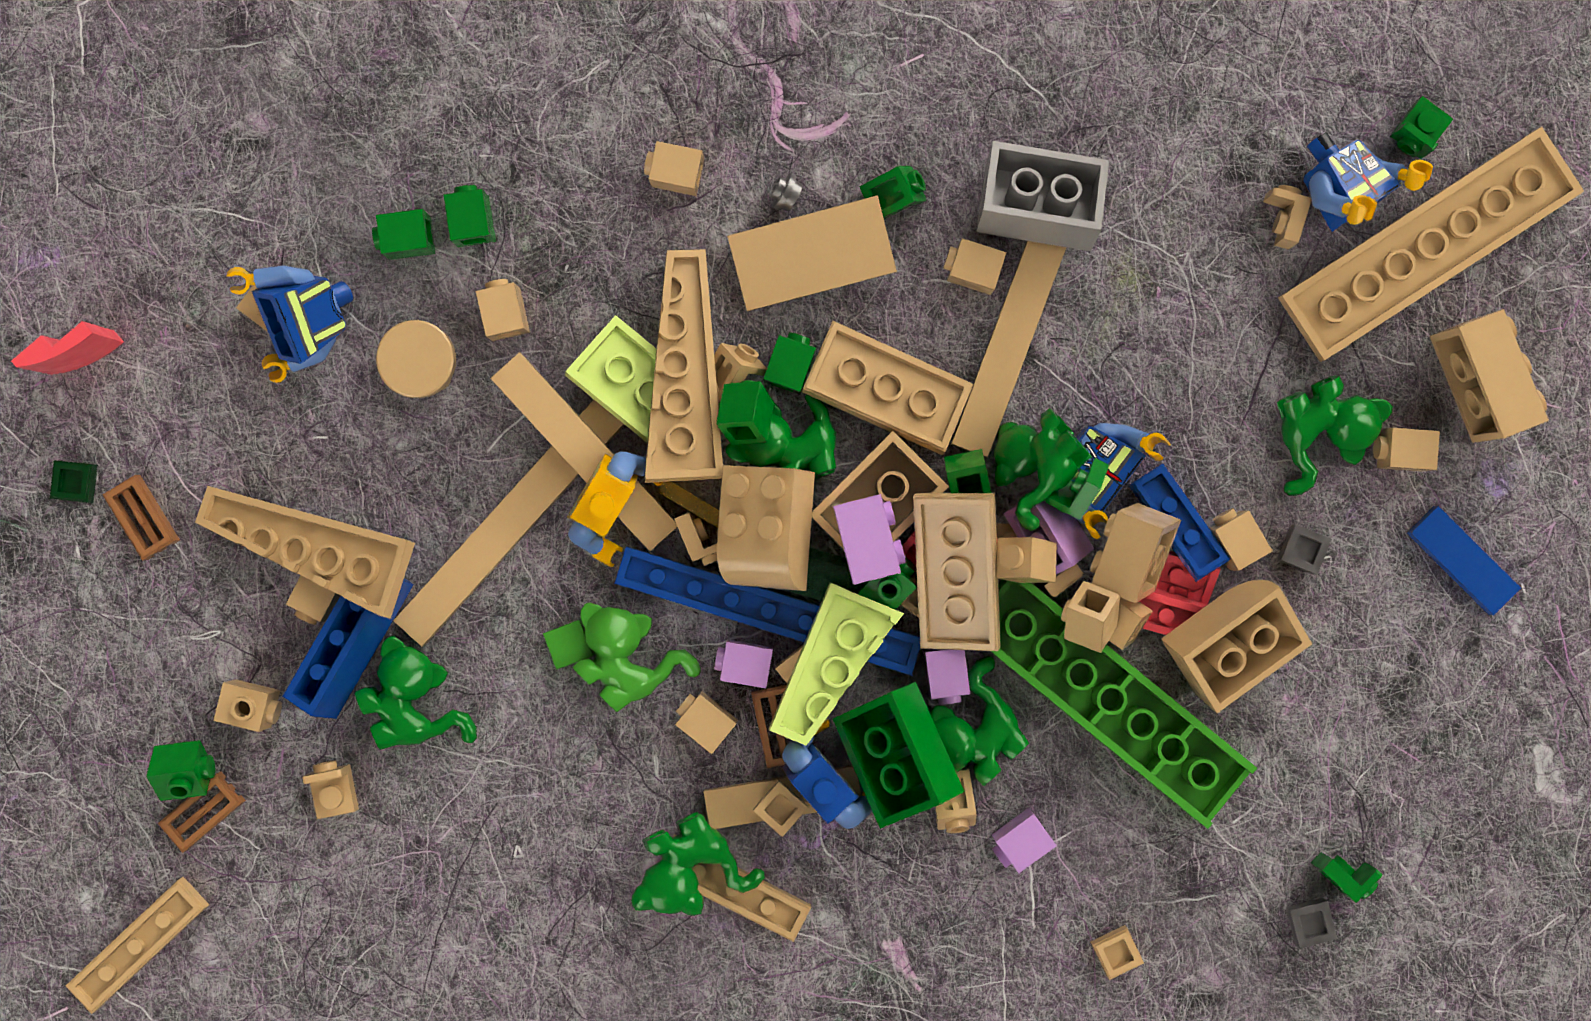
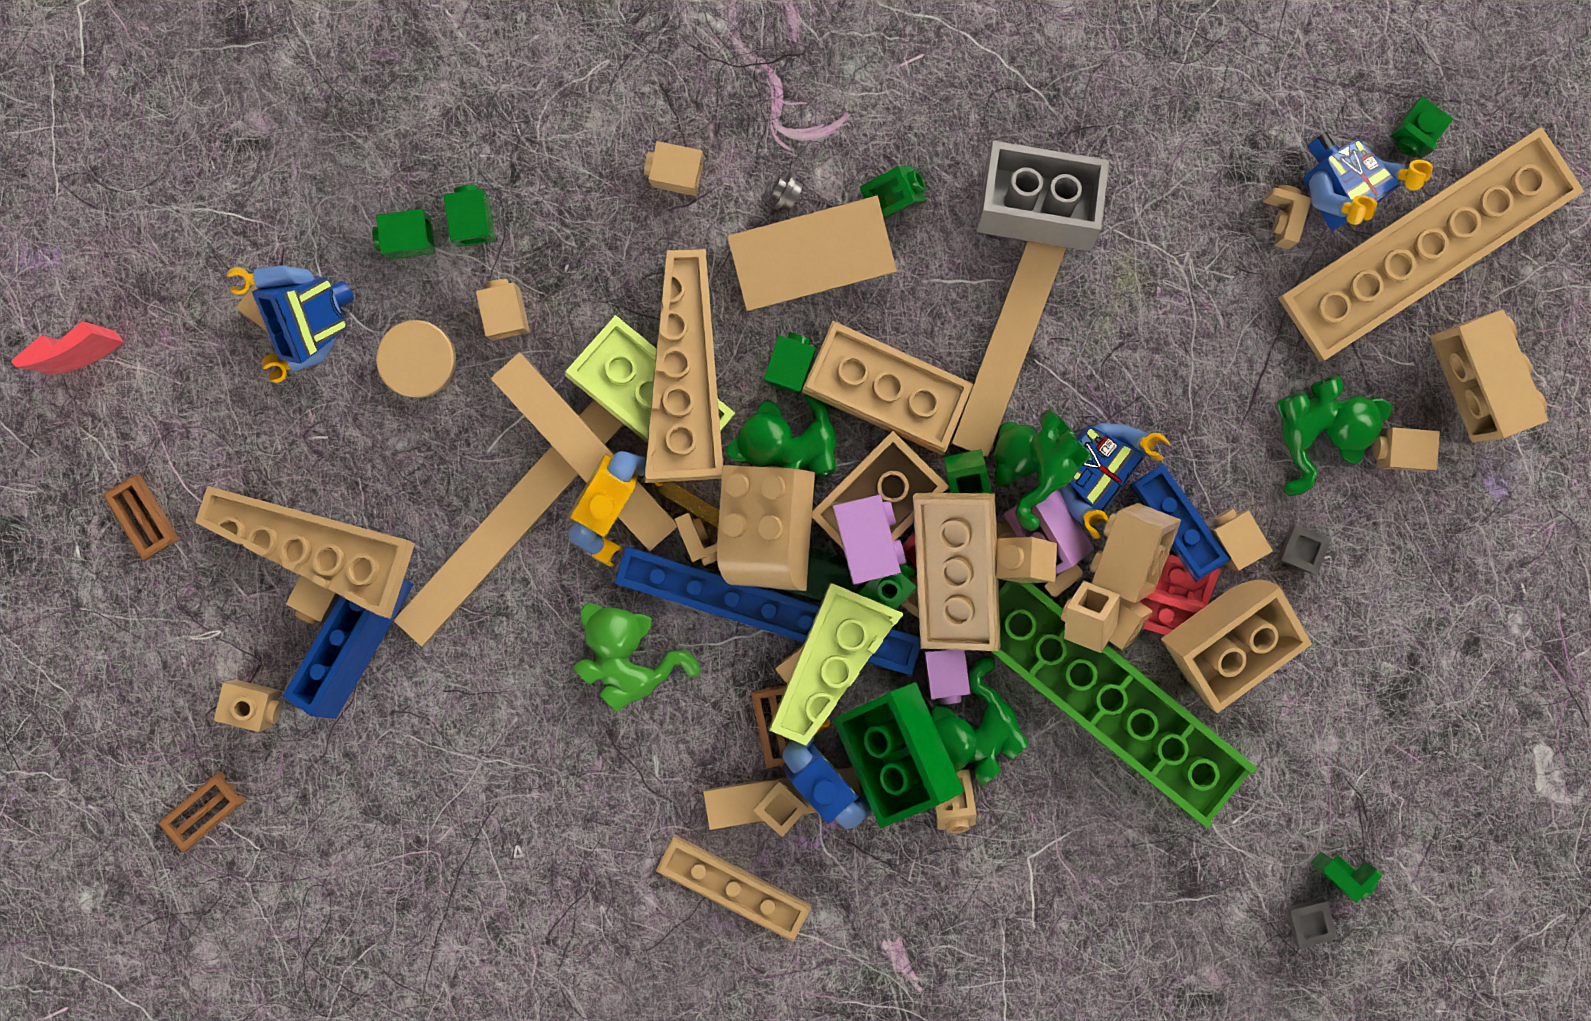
(73, 481): dark green tile -> none
(137, 945): tan tile -> none
(180, 770): green brick -> none
(332, 789): tan bracket -> none
(405, 678): green animal -> none
(567, 644): bright green tile -> none
(672, 883): green animal -> none
(705, 721): tan brick -> none
(734, 365): tan bracket -> none
(744, 663): lavender brick -> none
(745, 412): green brick -> none
(974, 266): tan brick -> none
(1022, 841): lavender brick -> none
(1080, 492): green bracket -> none
(1117, 952): tan tile -> none
(1463, 560): blue tile -> none

